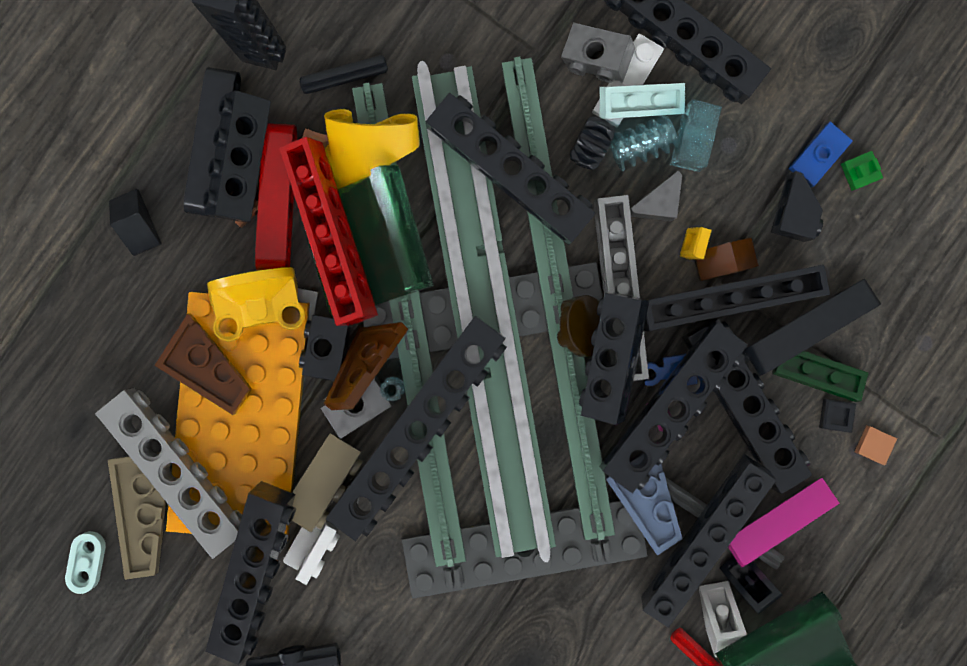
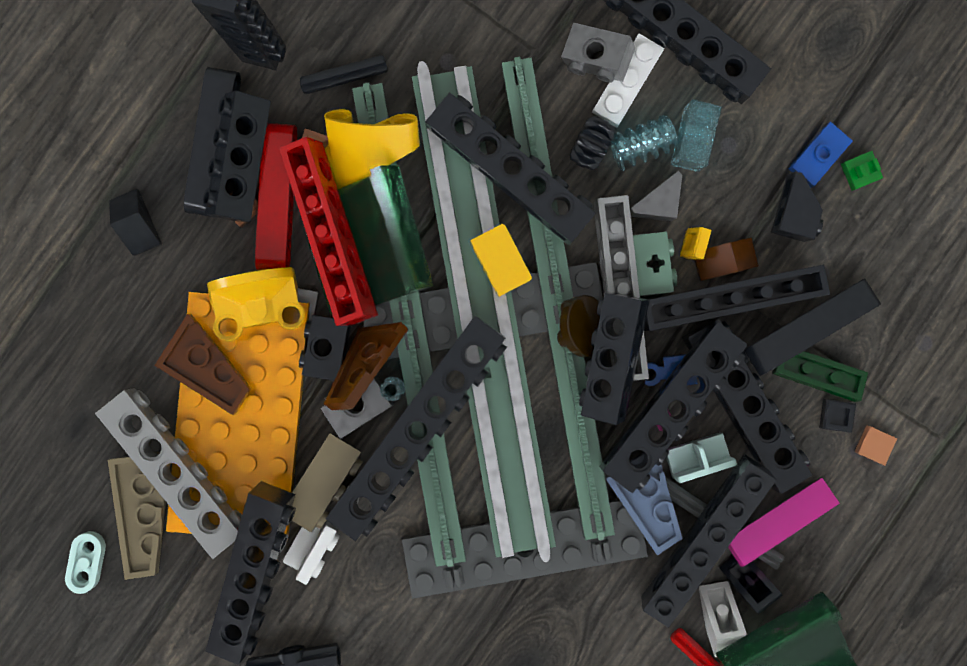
(500, 260): none -> yellow panel
(642, 100): light aqua plate -> none
(659, 249): none -> sand green brick
(699, 458): none -> light aqua panel

